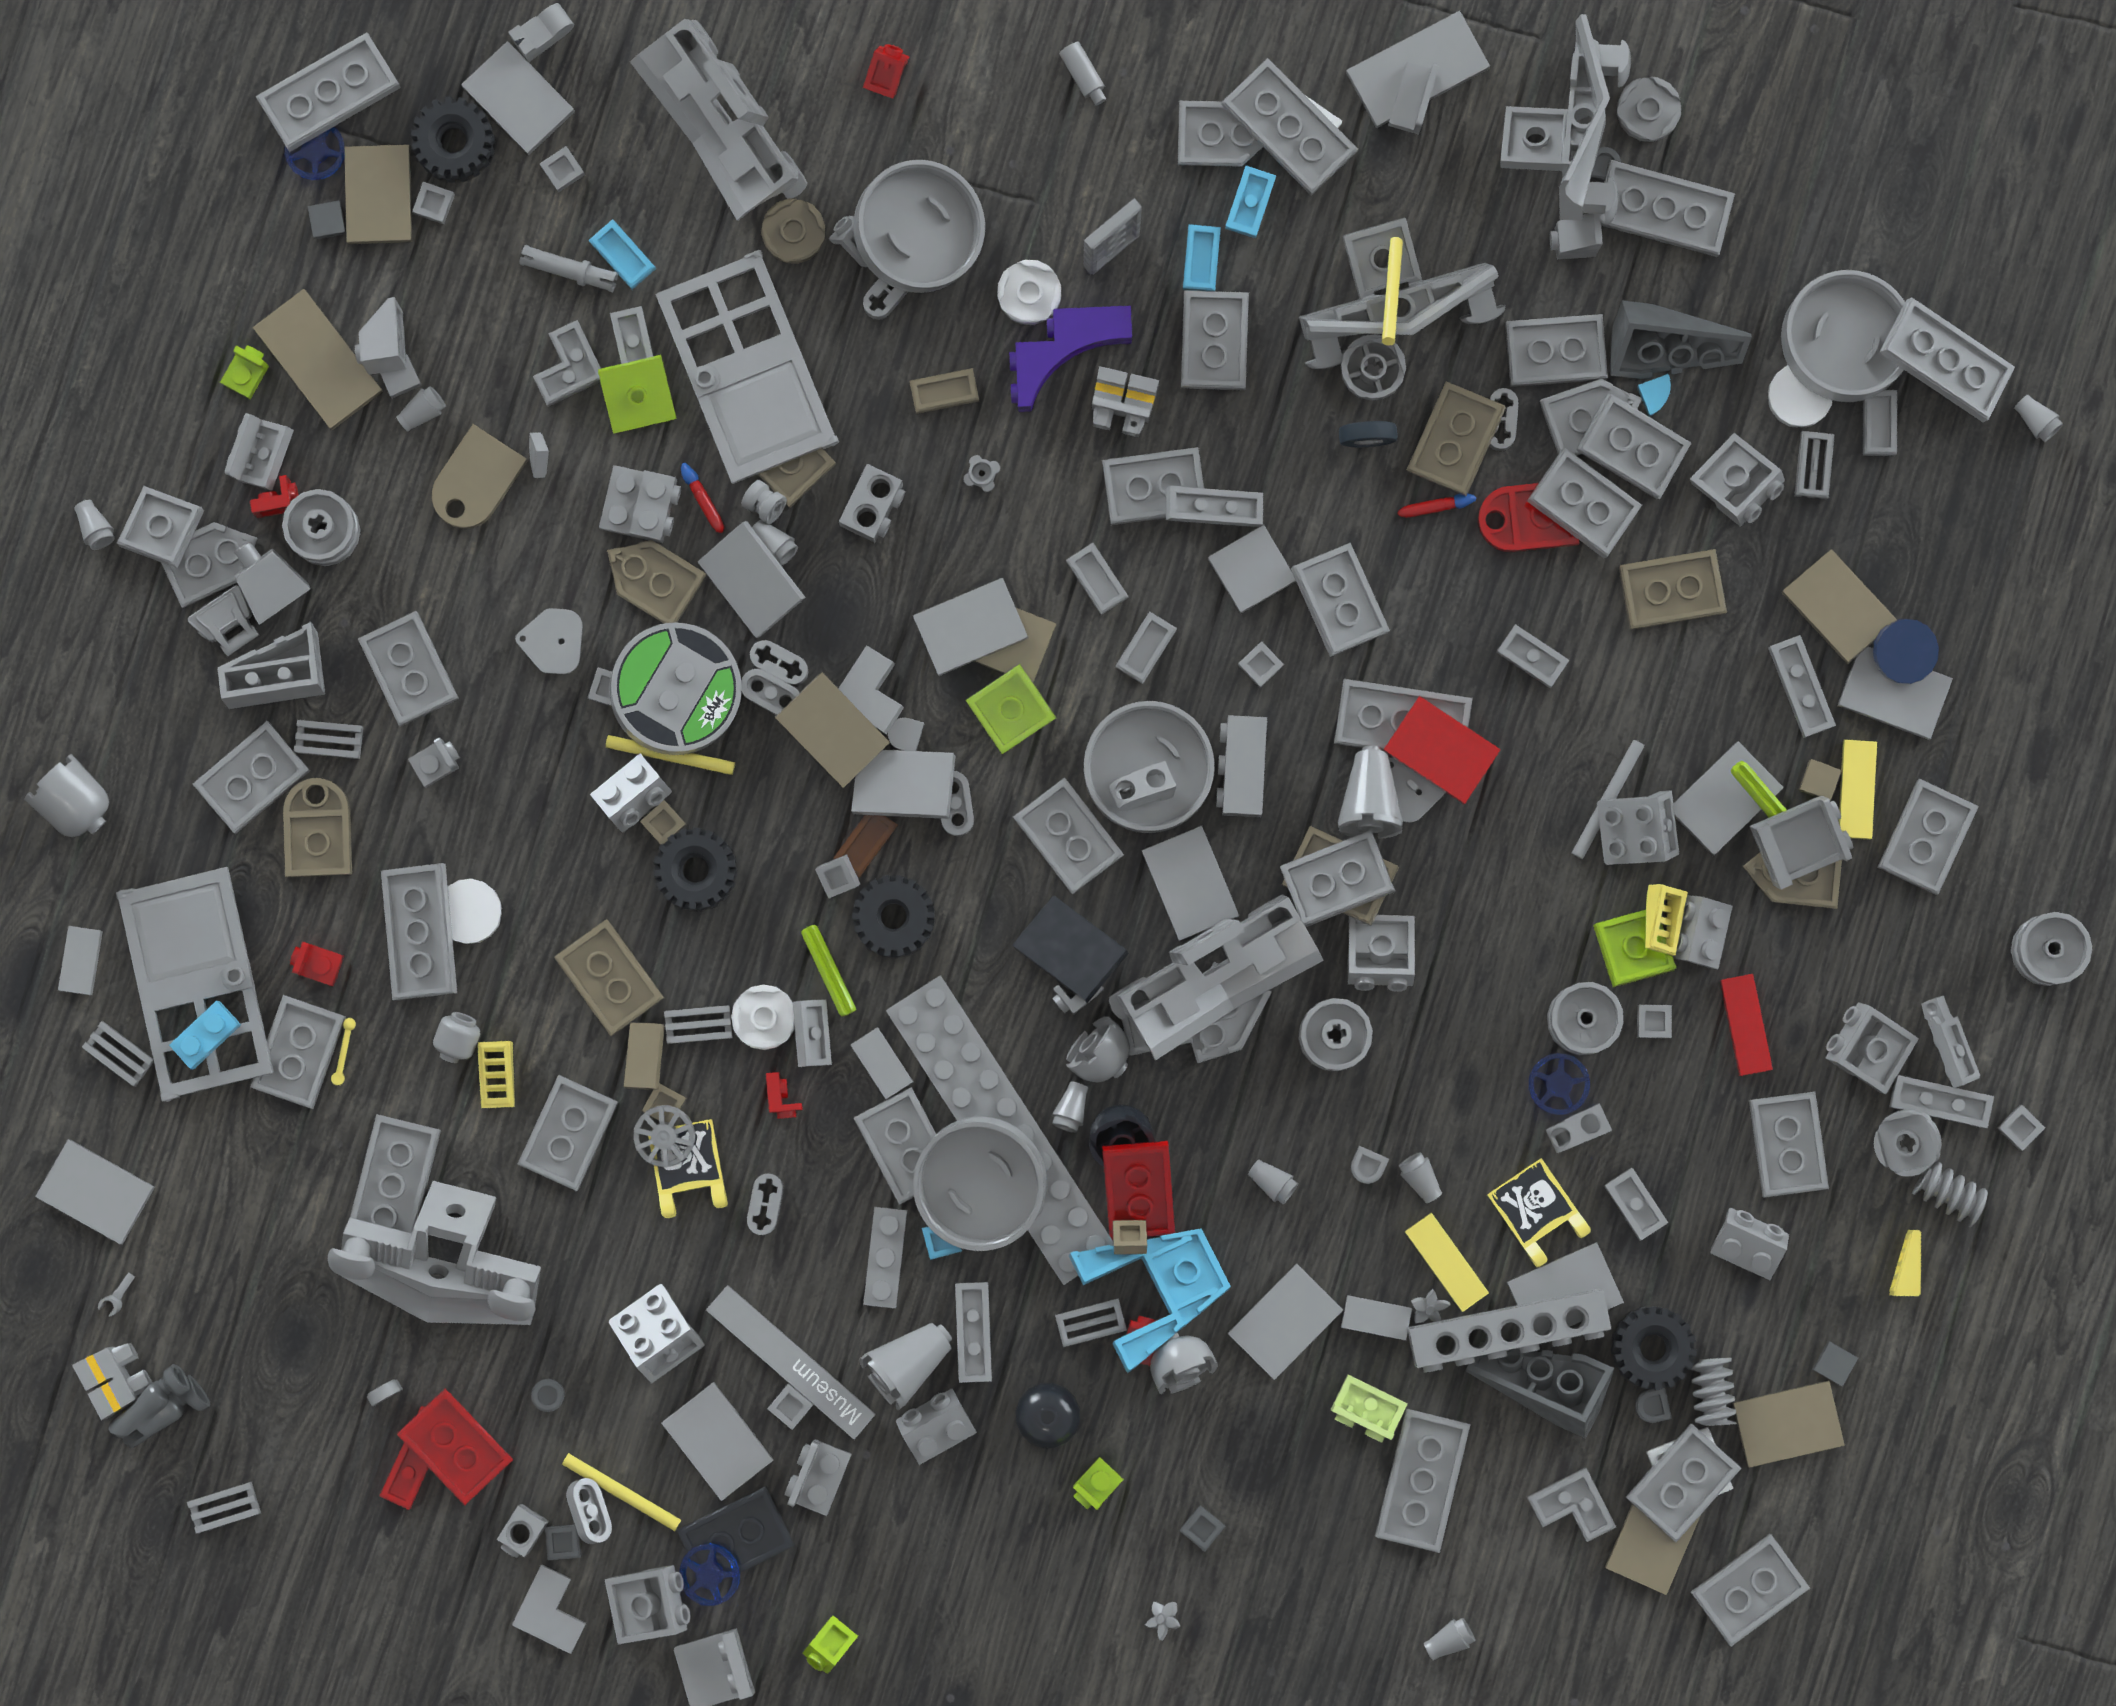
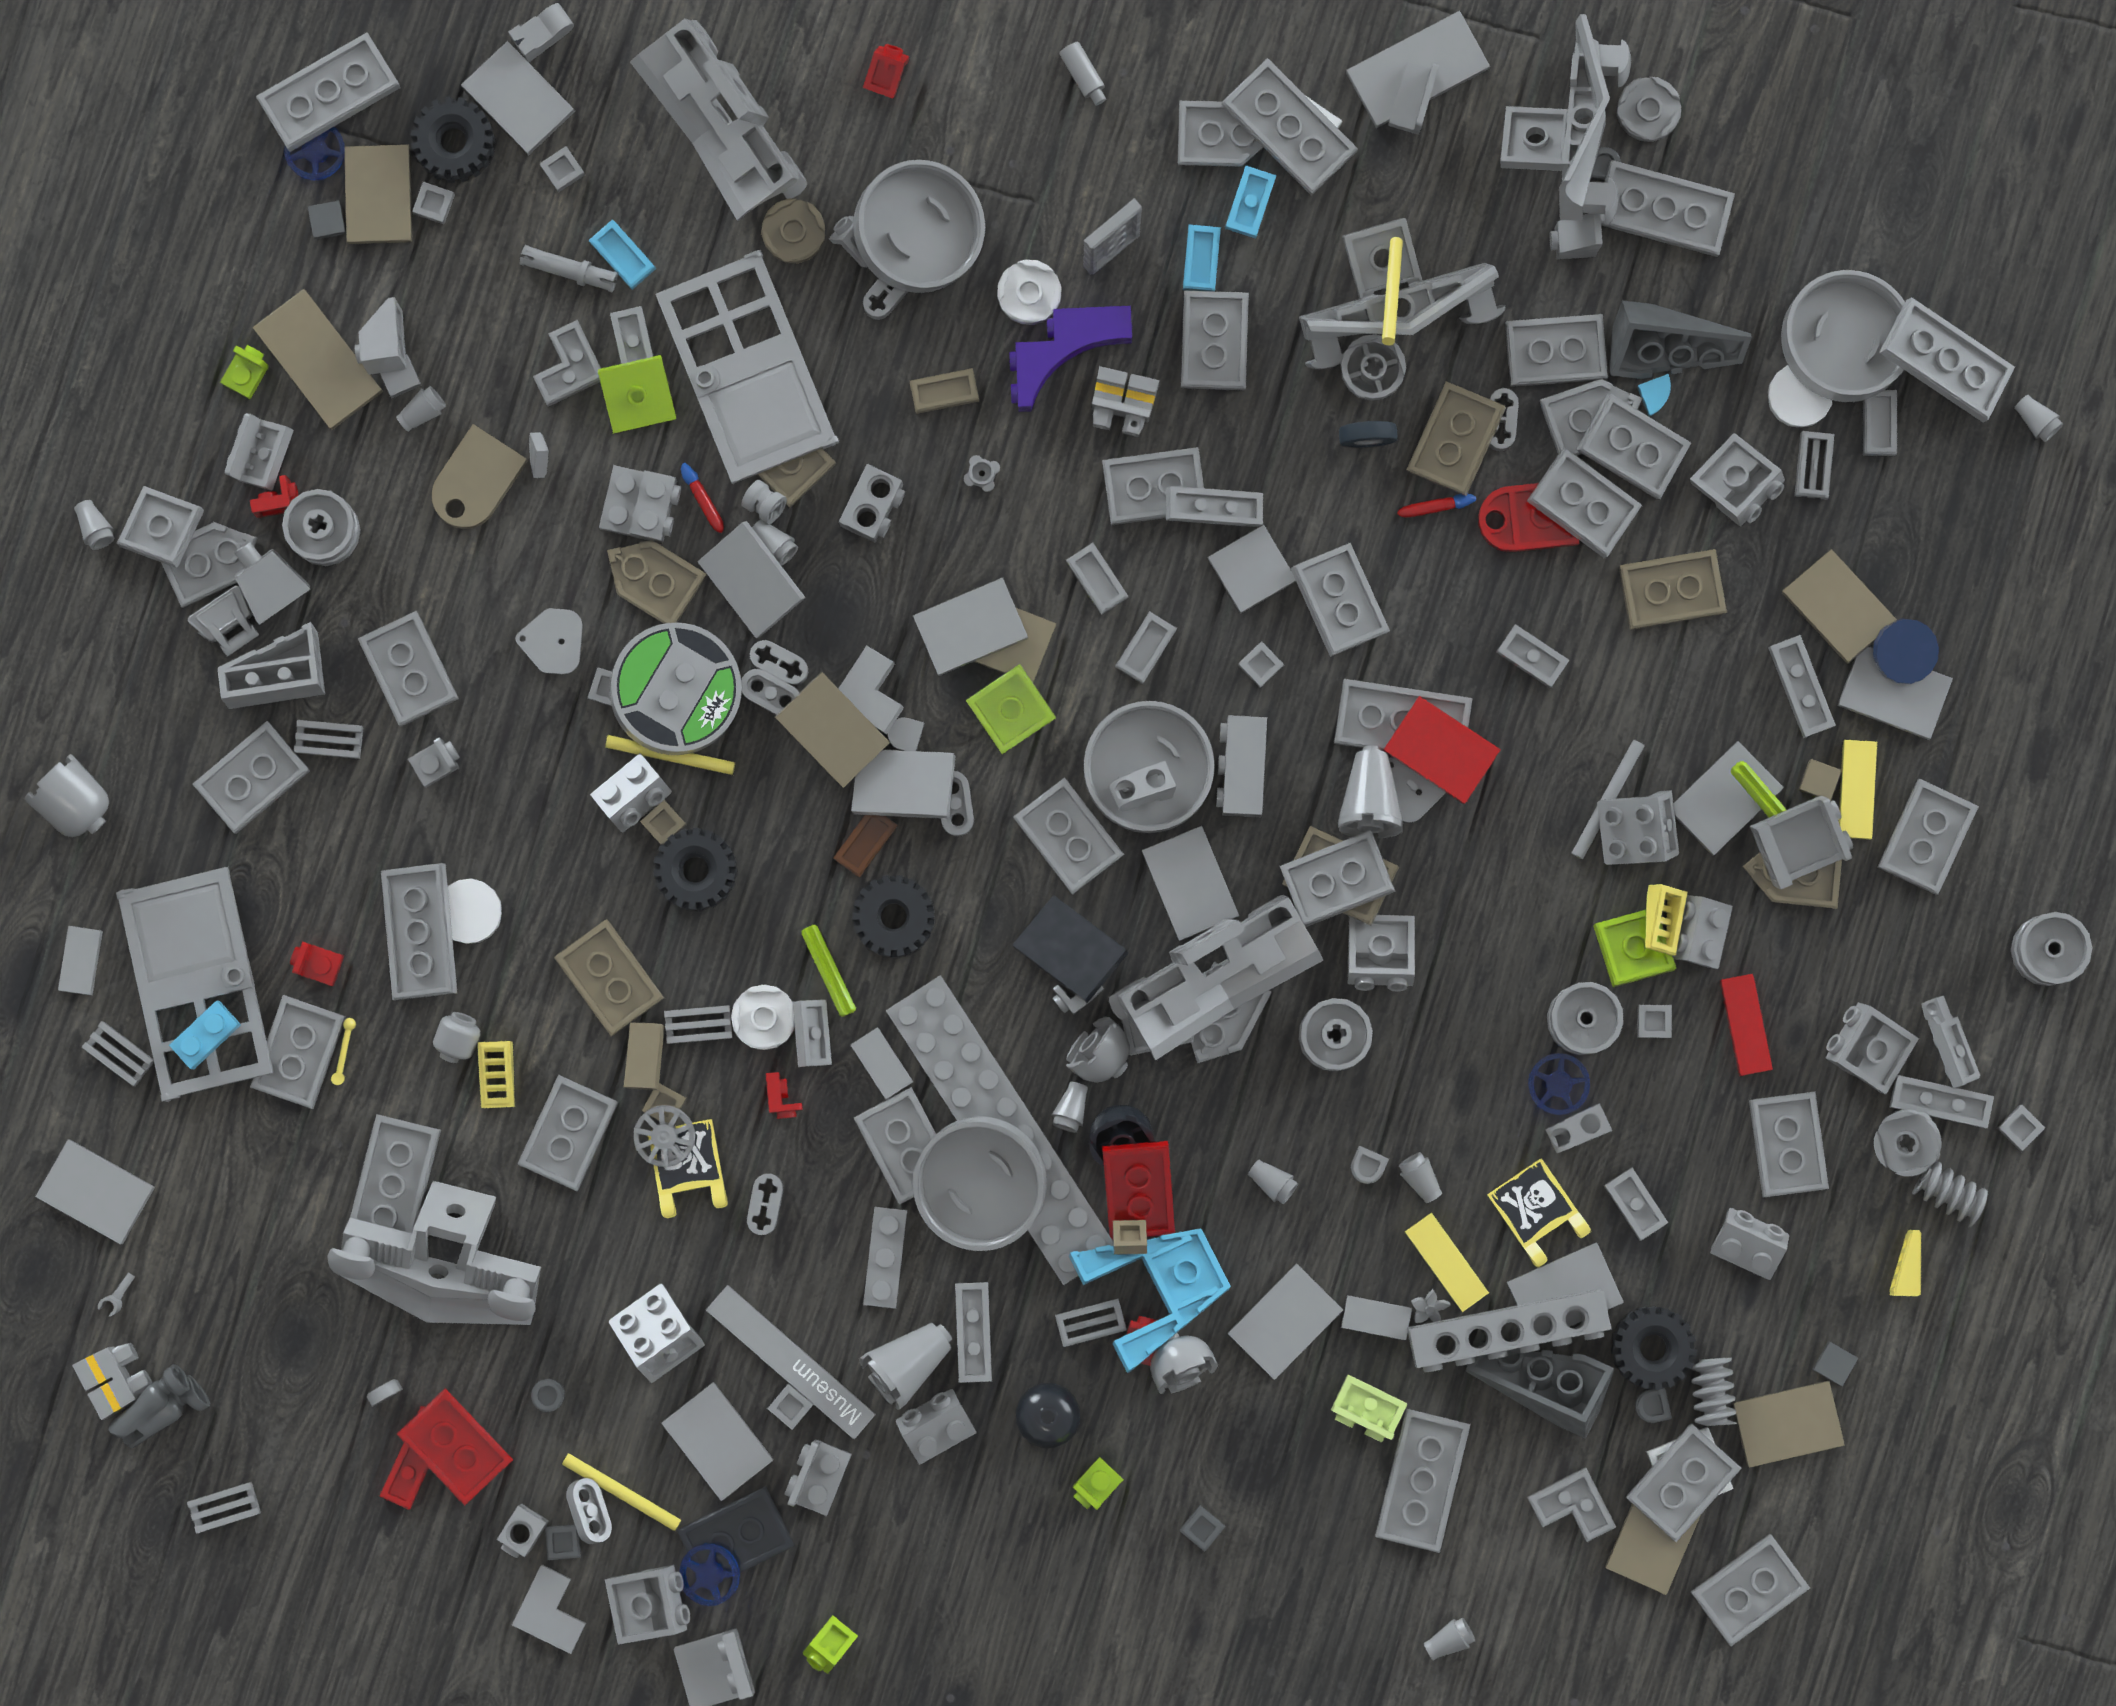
(317, 834): dark tan tile -> none
(837, 876): light grey tile -> none
(936, 1246): medium azure tile -> none
(1163, 1618): light grey plant -> none

